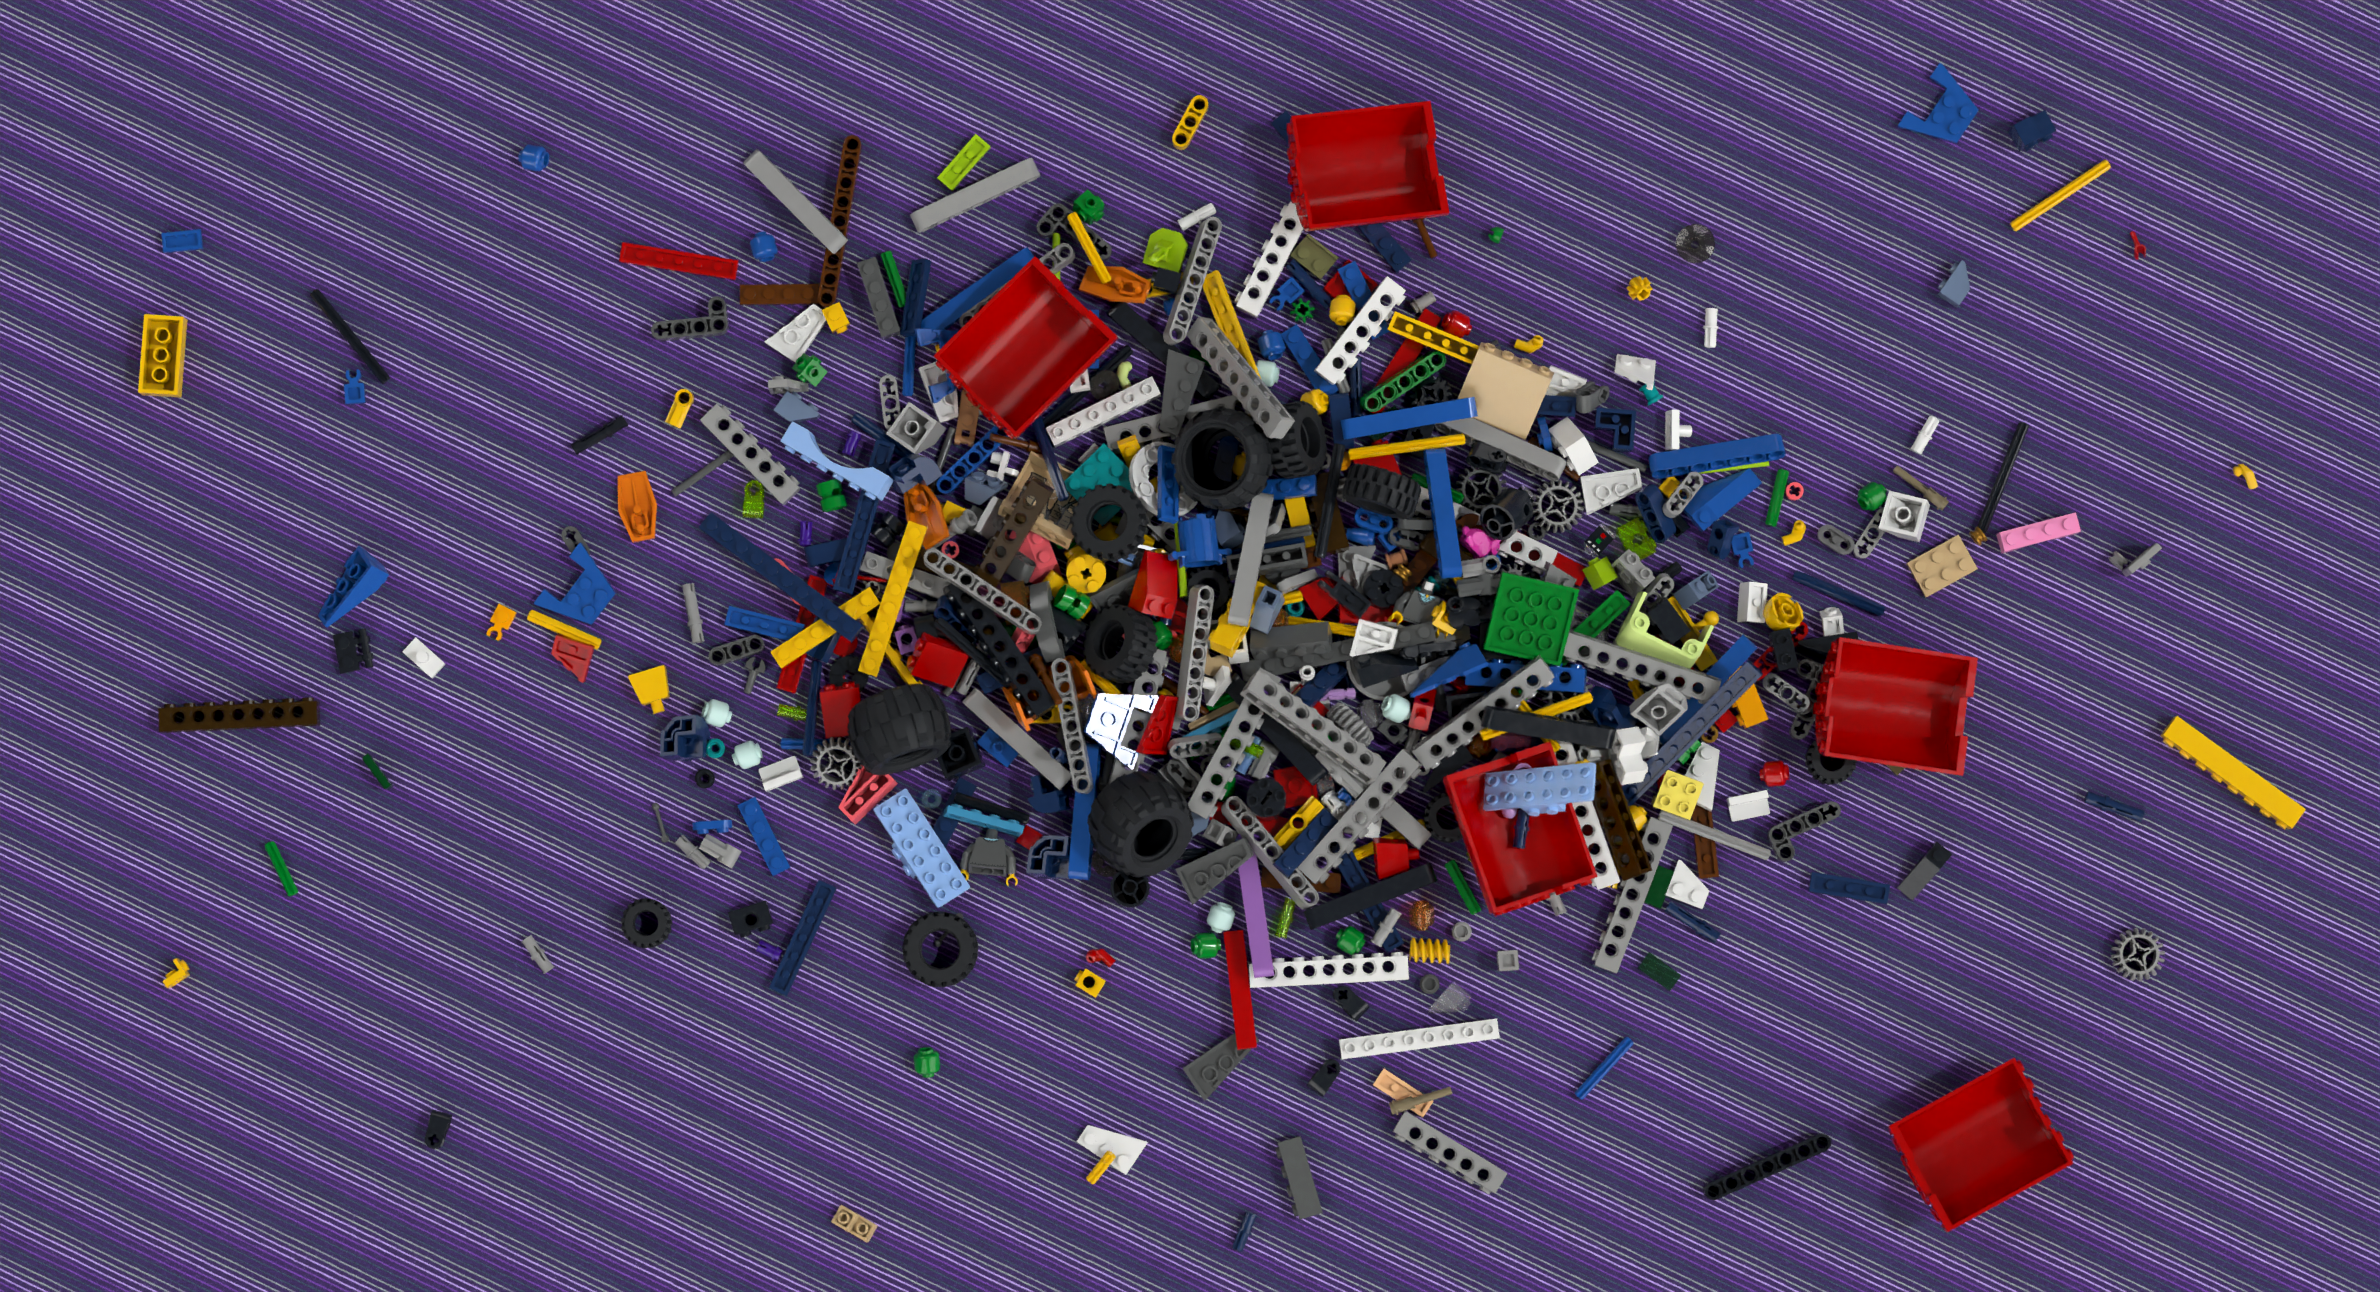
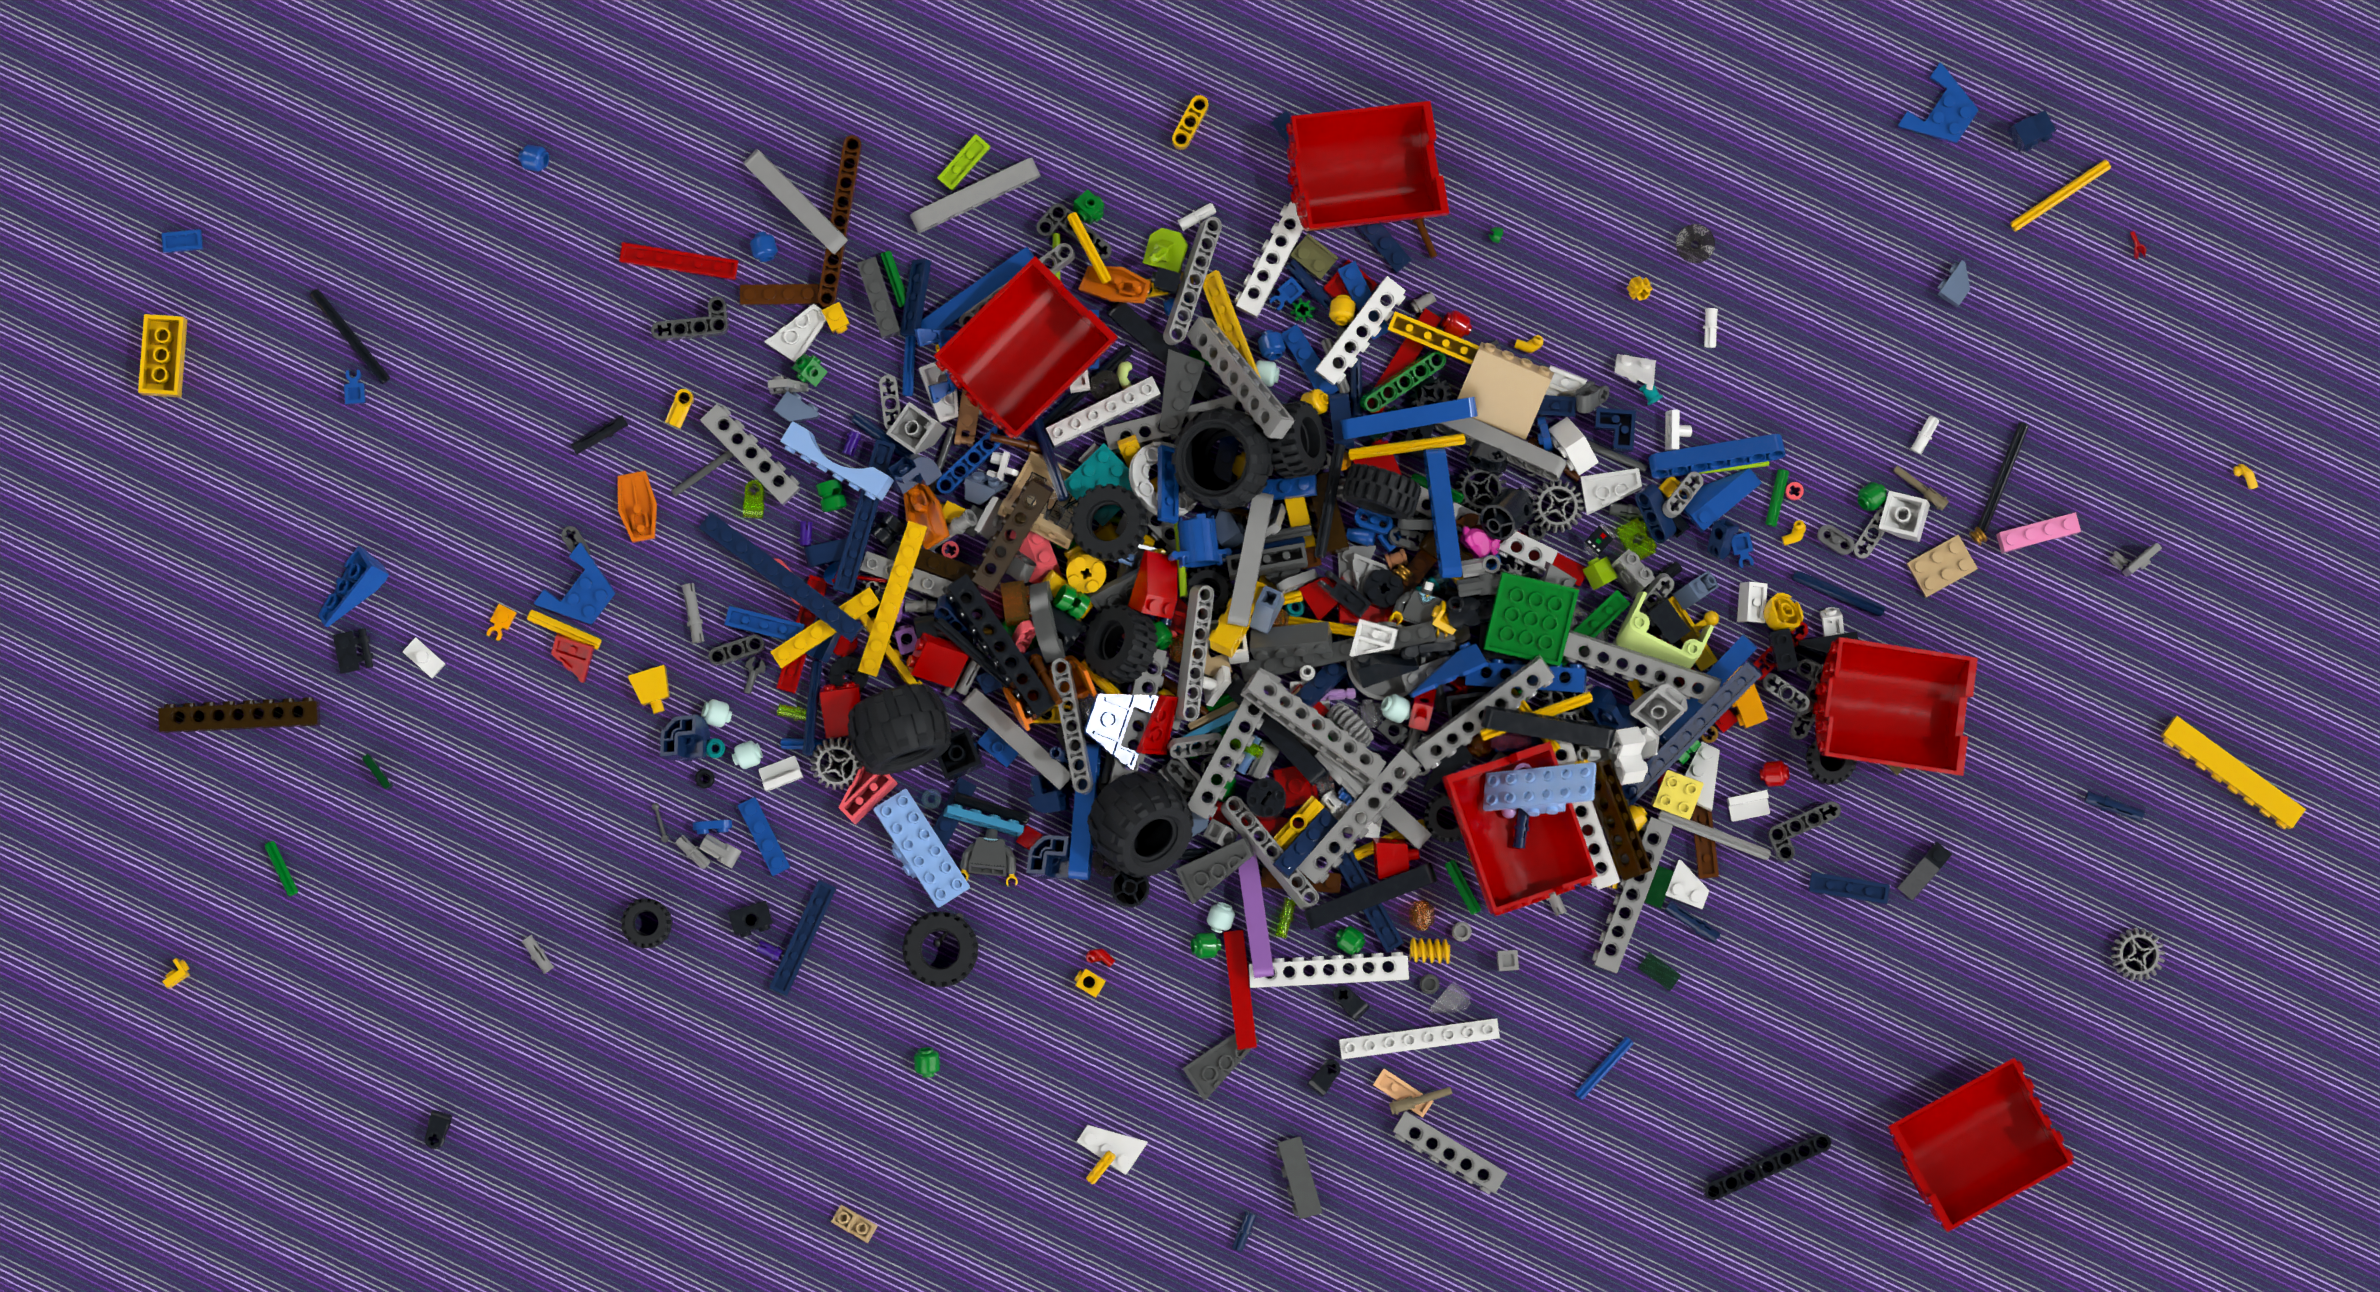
(976, 583): light grey beam -> none
(1386, 927): light grey pin -> none

